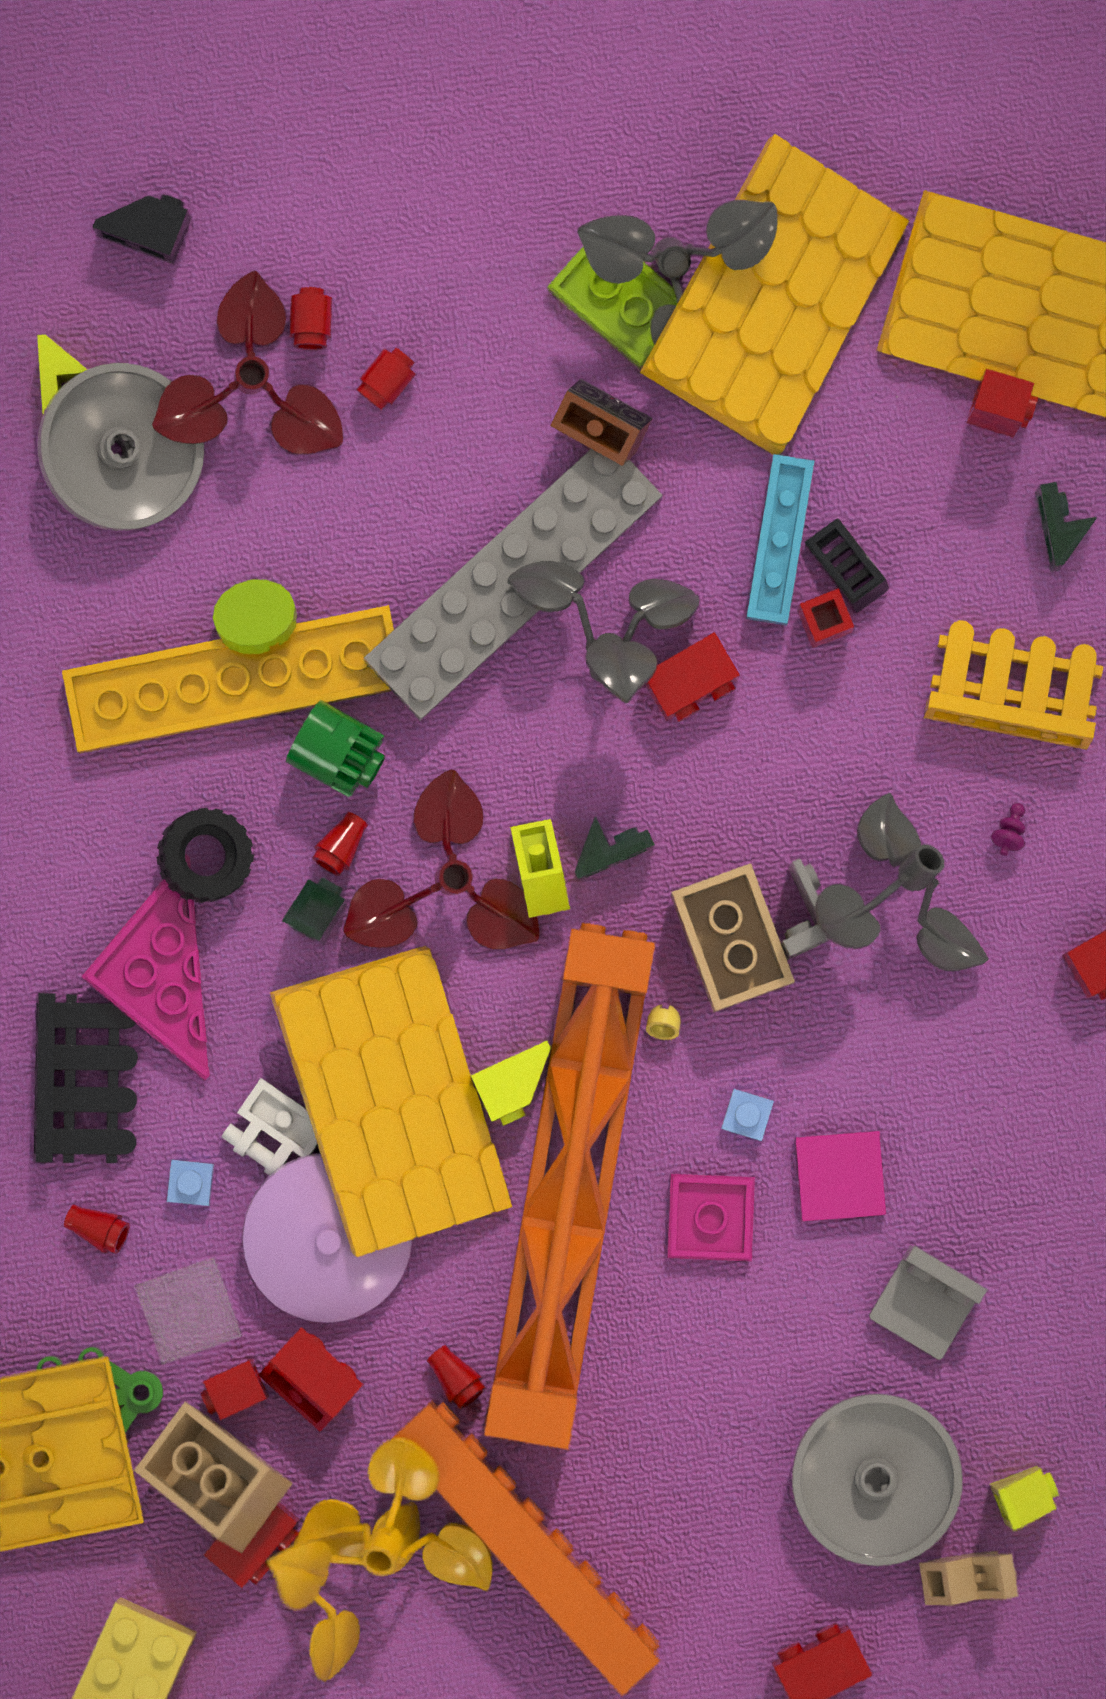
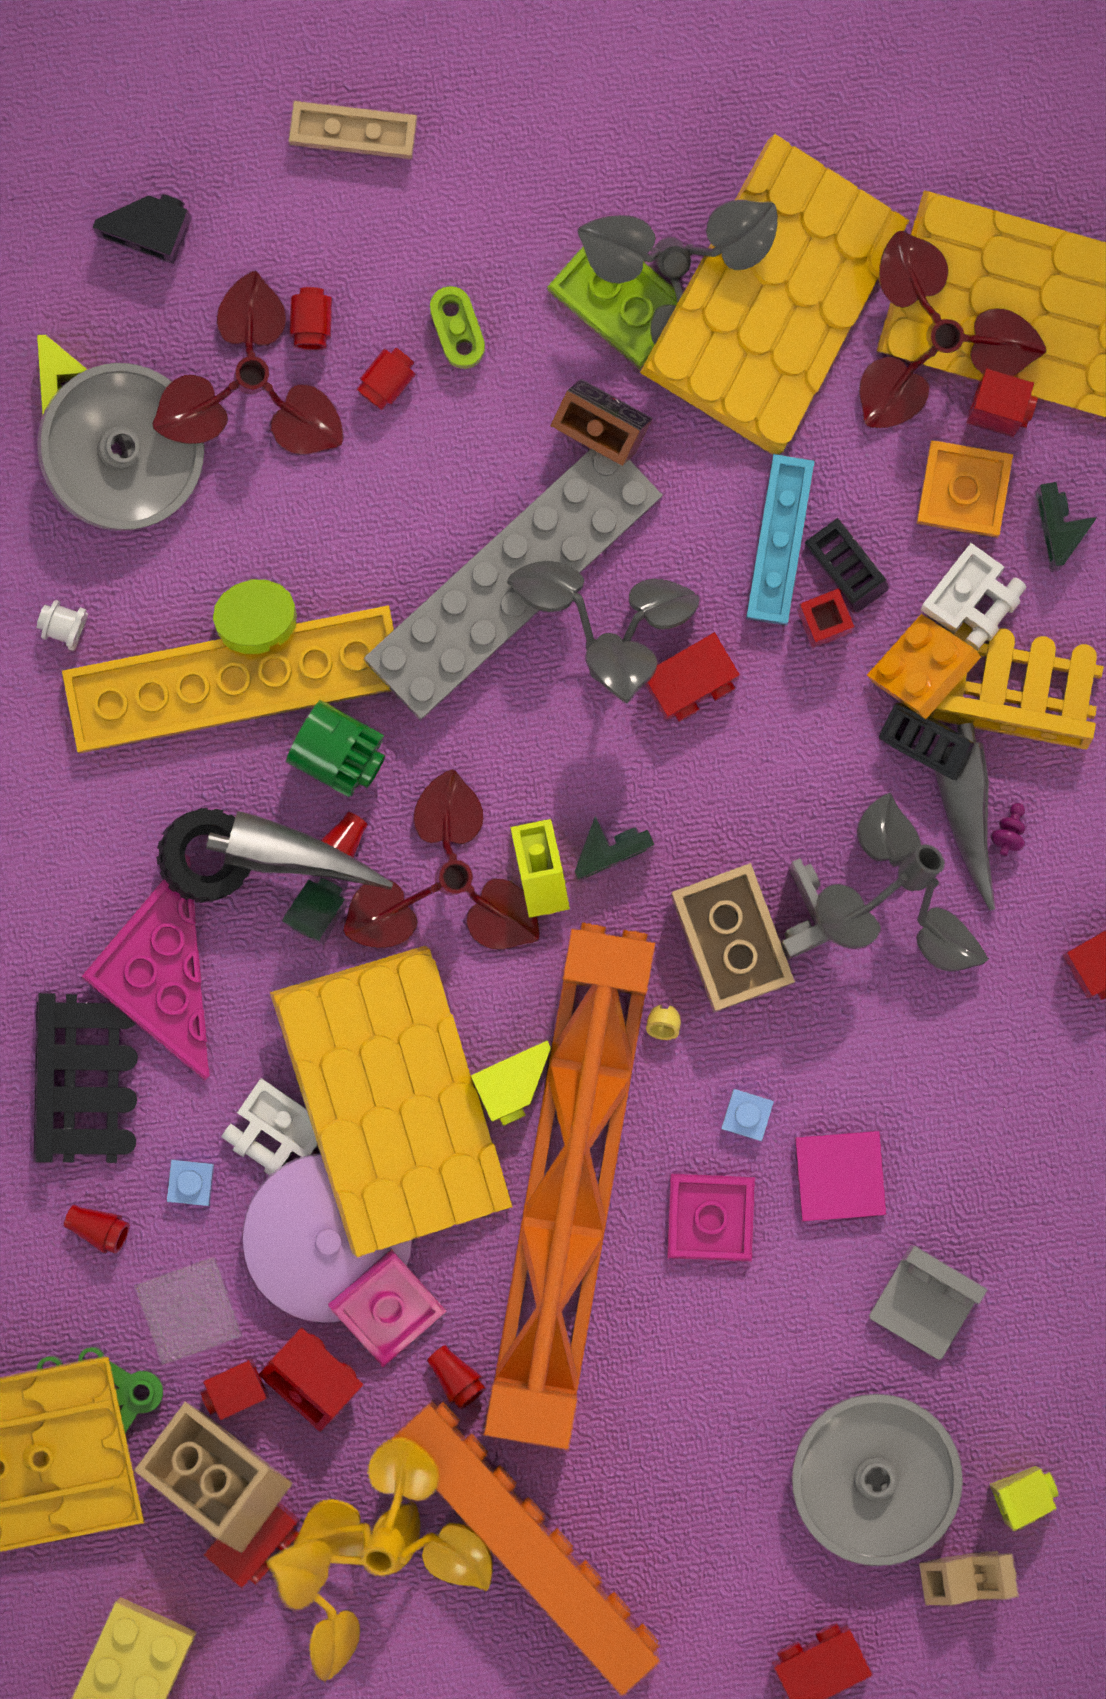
(62, 624): none -> white brick
(276, 848): none -> flat silver piece
(353, 130): none -> tan plate
(387, 1308): none -> dark pink tile
(457, 328): none -> lime plate
(902, 729): none -> black slope
(923, 666): none -> light orange plate
(962, 590): none -> white plate
(964, 489): none -> light orange plate
(967, 812): none -> flat silver piece
(1001, 341): none -> dark red plant

